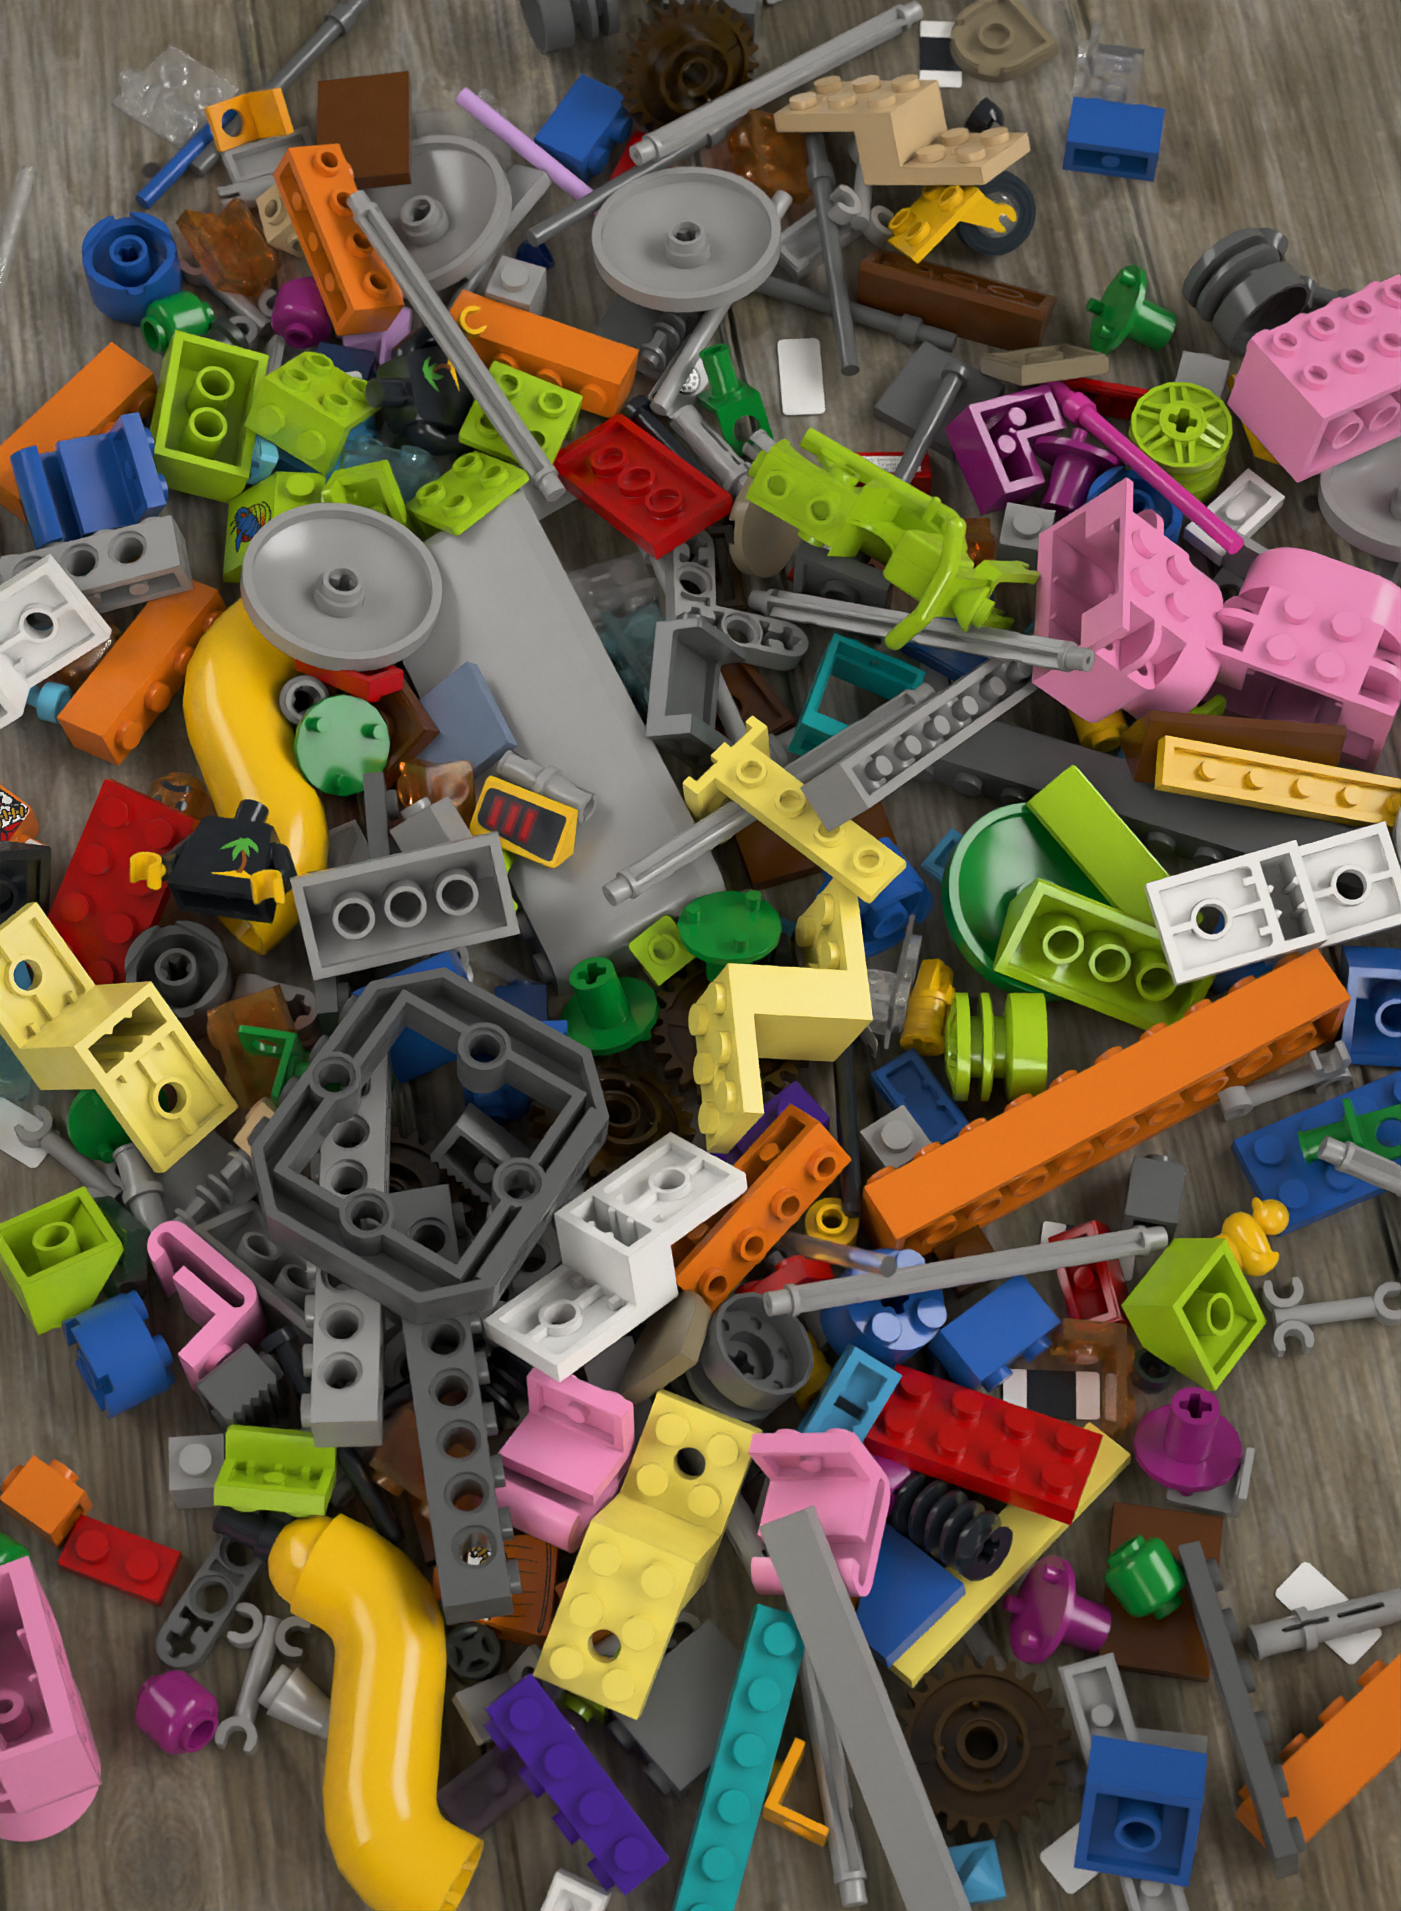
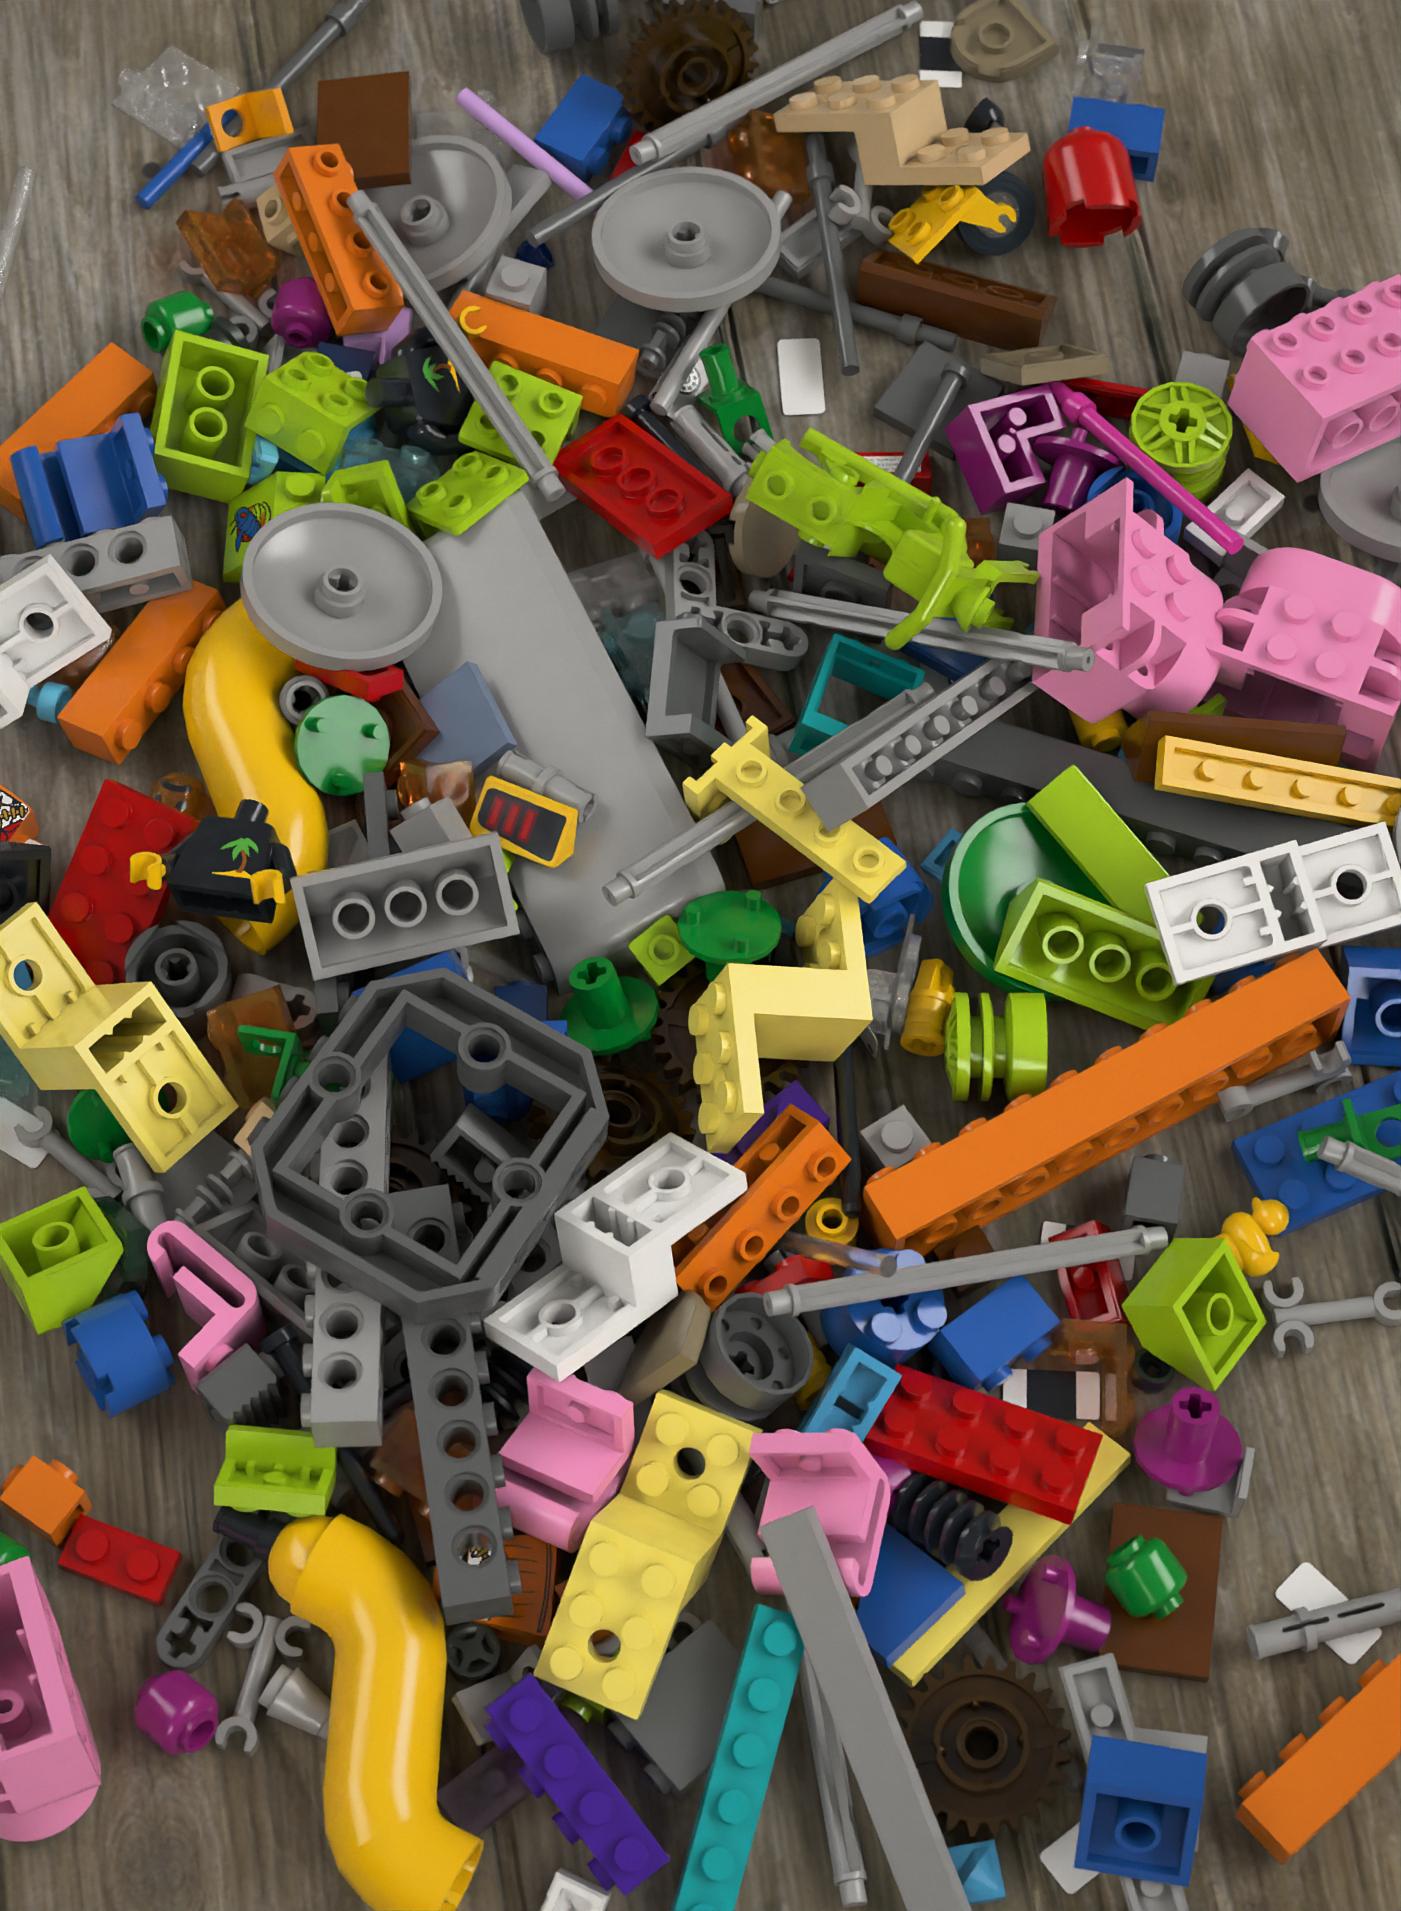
(130, 265): blue brick -> none
(194, 1469): light grey brick -> none
(778, 1785): light orange bracket -> none
(912, 1084): blue plate -> none
(1089, 188): none -> red cylinder
(1128, 314): green piece -> none
(1248, 1728): dark grey plate -> none

